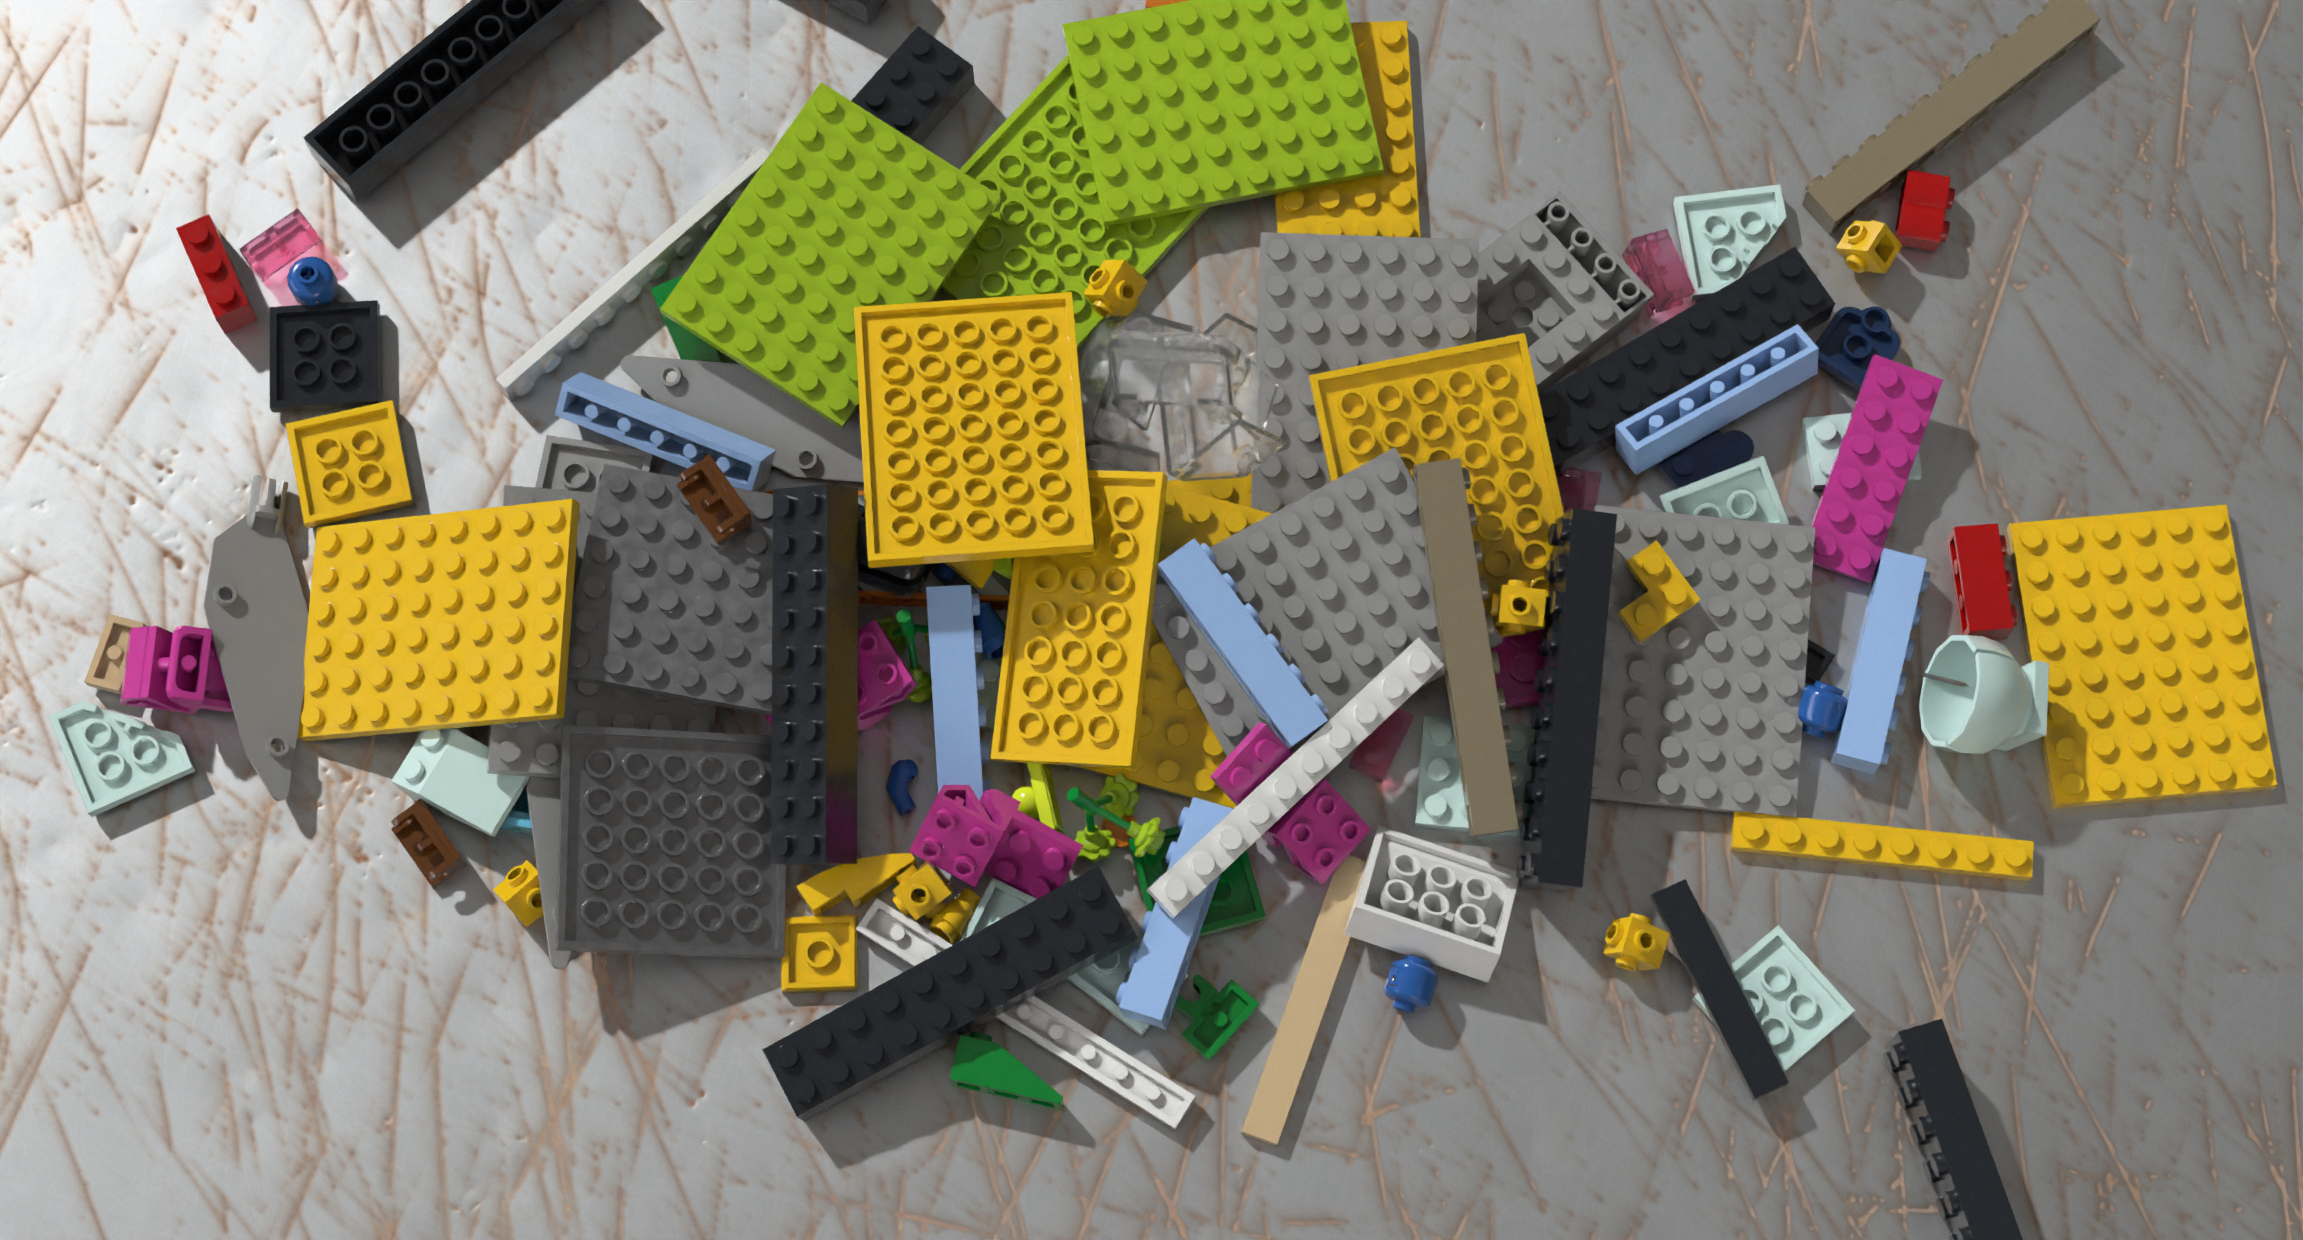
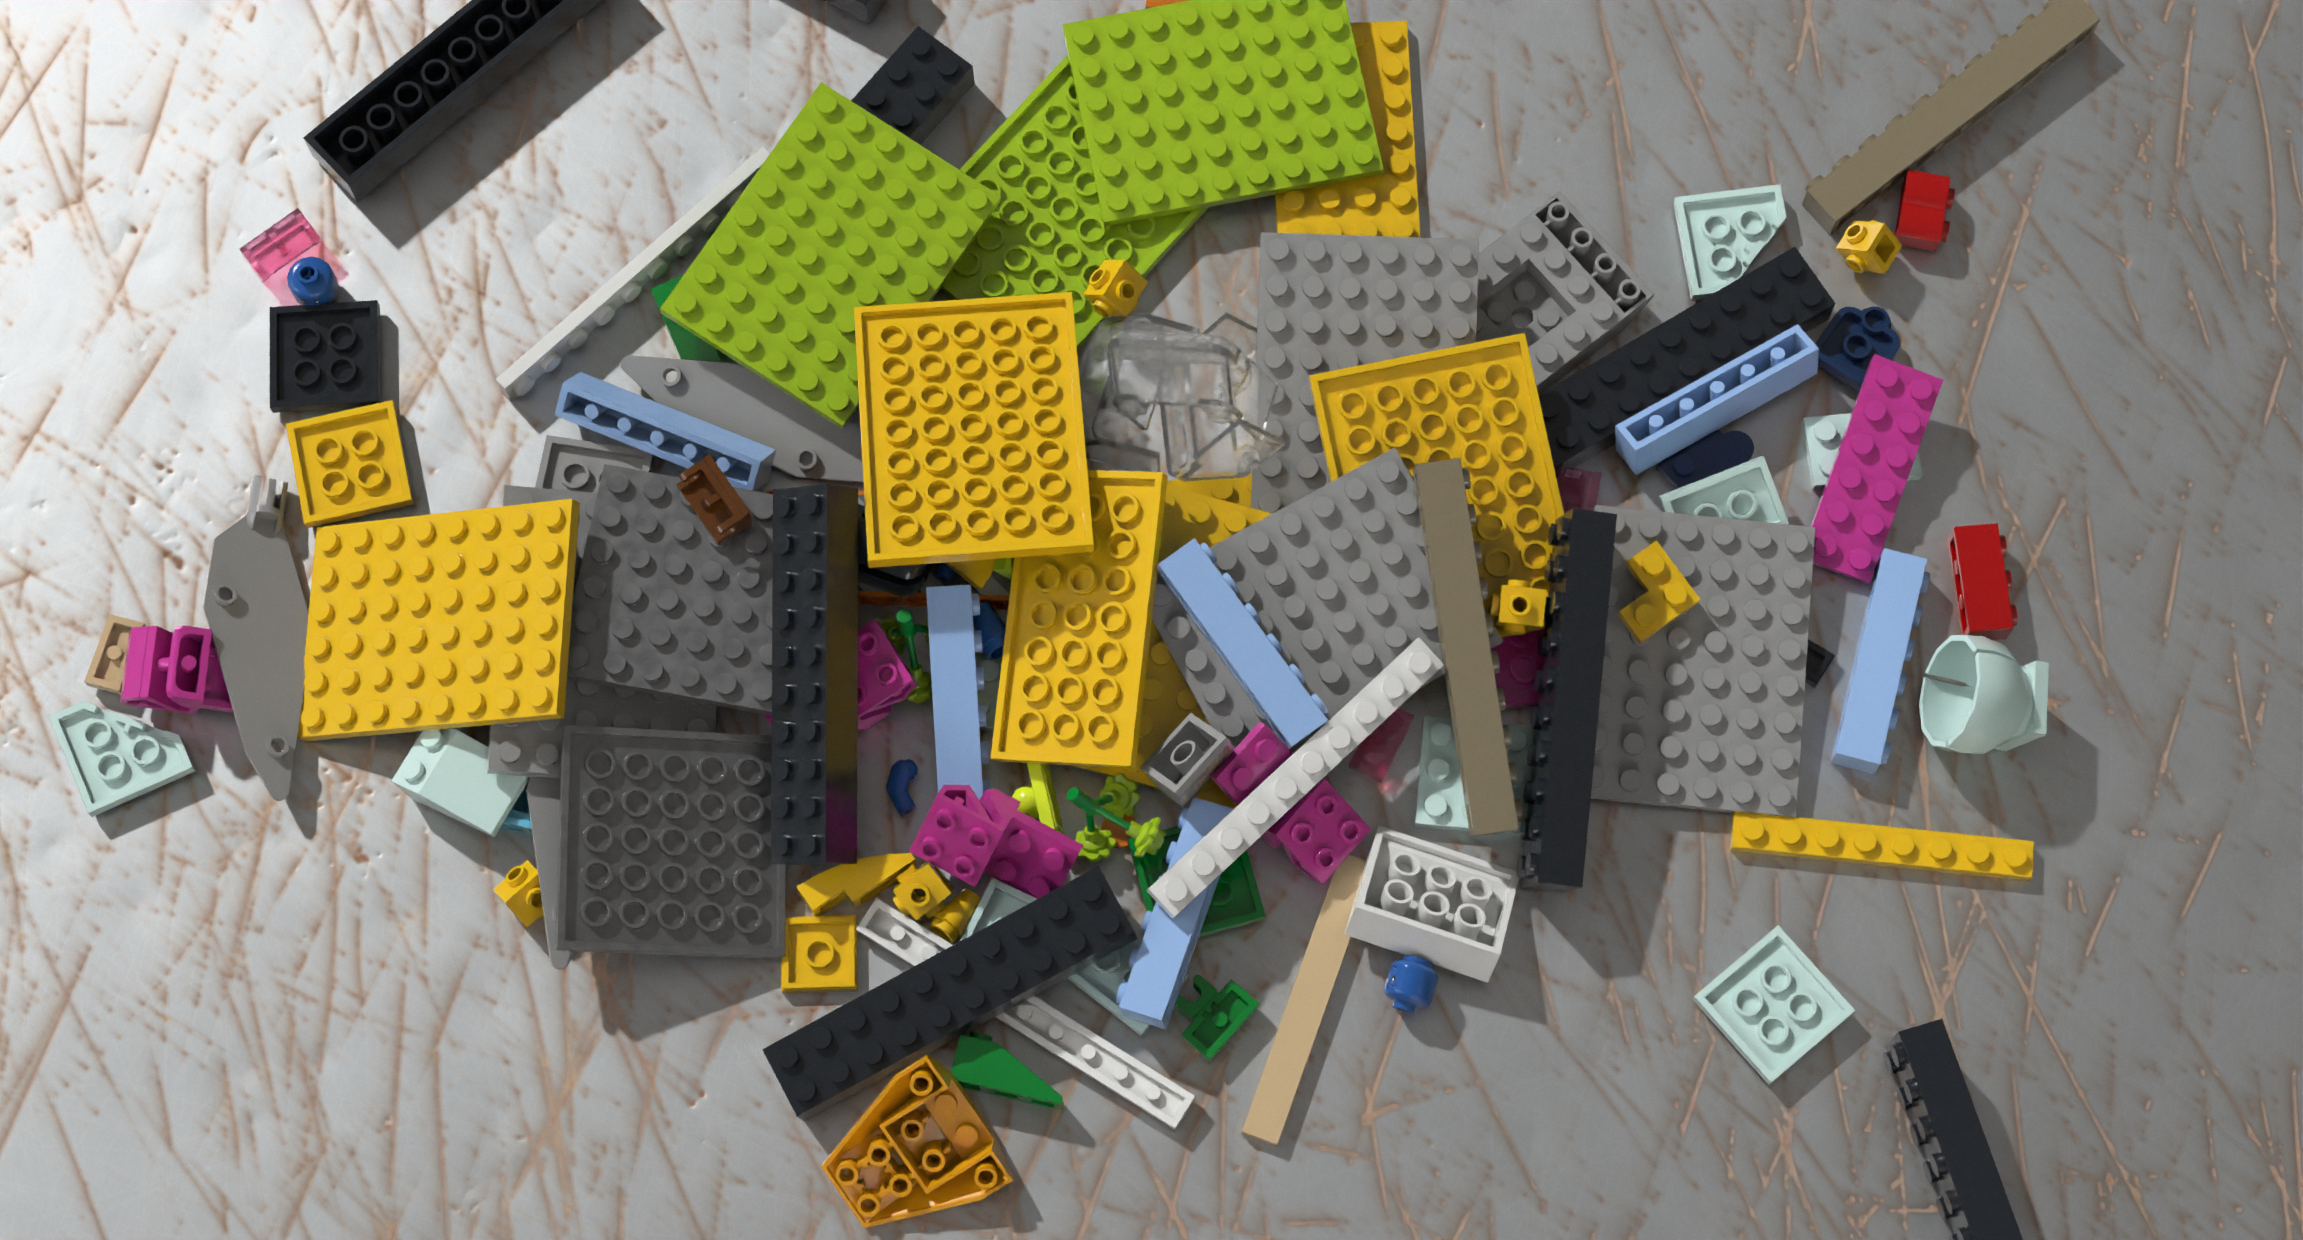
(216, 274): red brick -> none
(427, 844): reddish brown hinge -> none
(917, 1150): none -> light orange wedge
(1187, 759): none -> light grey slope
(1635, 943): yellow brick -> none
(1660, 268): clear pink hinge -> none
(1719, 990): black tile -> none
(1822, 708): blue head -> none
(2143, 656): yellow plate -> none

